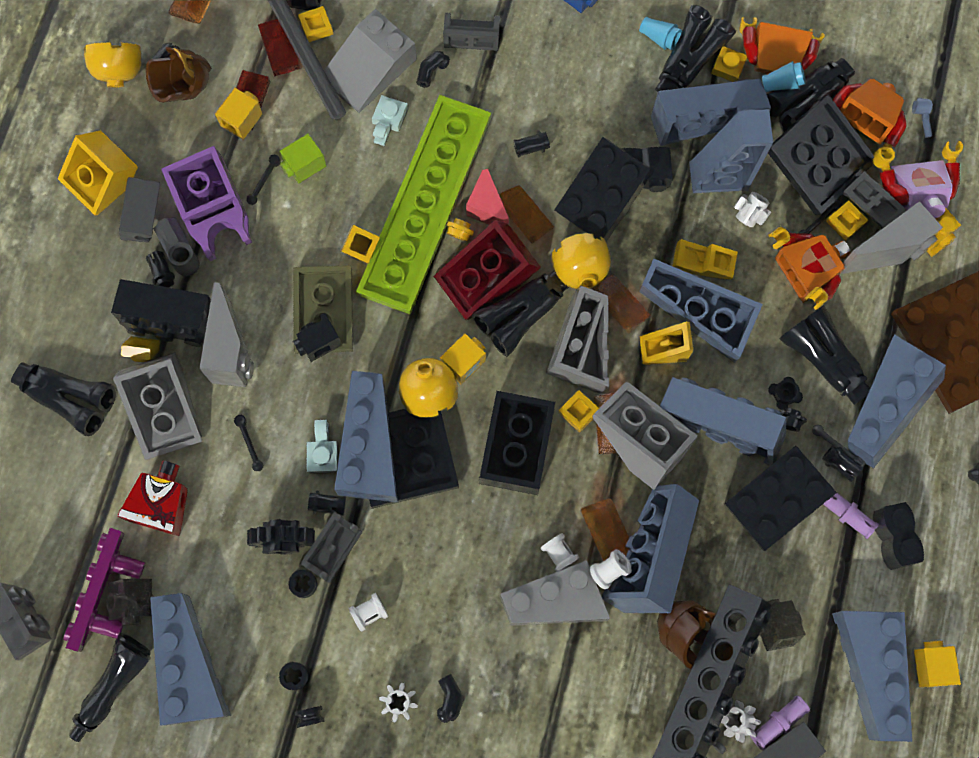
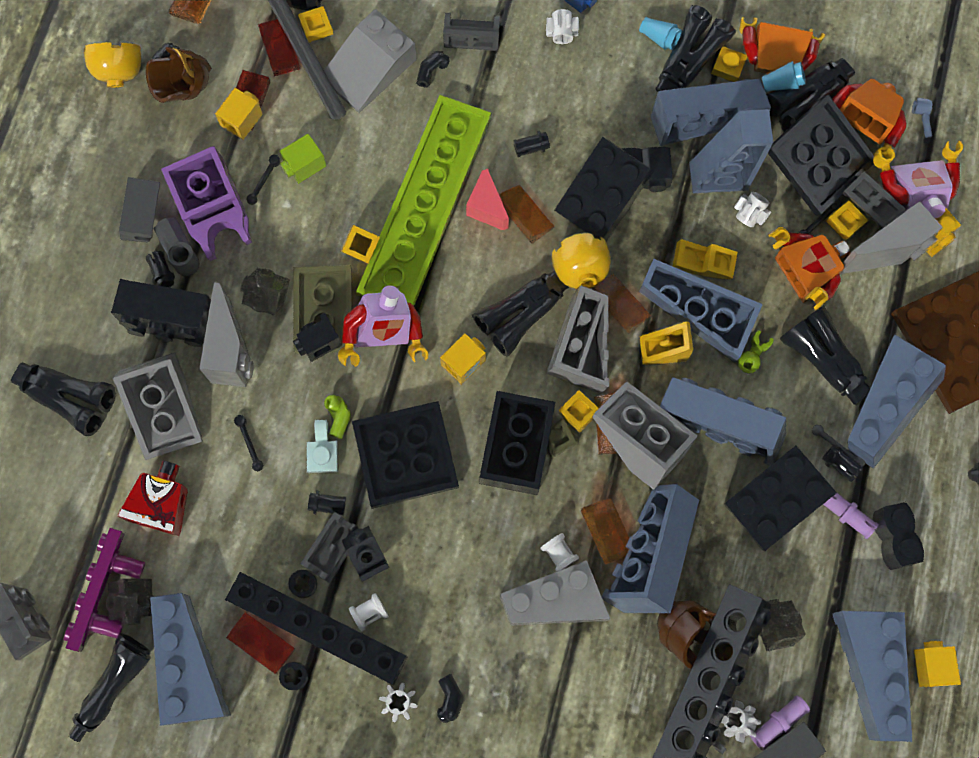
(96, 171): yellow slope -> none
(140, 349): yellow plate -> none
(260, 643): none -> clear red plate
(264, 291): none -> clear smoke brick
(280, 537): black gear -> none
(309, 716): black bush -> none
(316, 628): none -> black brick
(339, 413): none -> lime arm
(365, 553): none -> black brick
(366, 448): sand blue wedge -> none
(381, 321): none -> torso
(387, 117): light aqua plate -> none
(428, 387): yellow cylinder -> none
(459, 229): yellow plate -> none
(486, 269): dark red slope -> none
(560, 438): none -> olive tile
(562, 26): none -> white gear
(610, 569): white bush -> none
(750, 360): none -> lime arm
(789, 385): black plate -> none
(793, 419): black plate -> none

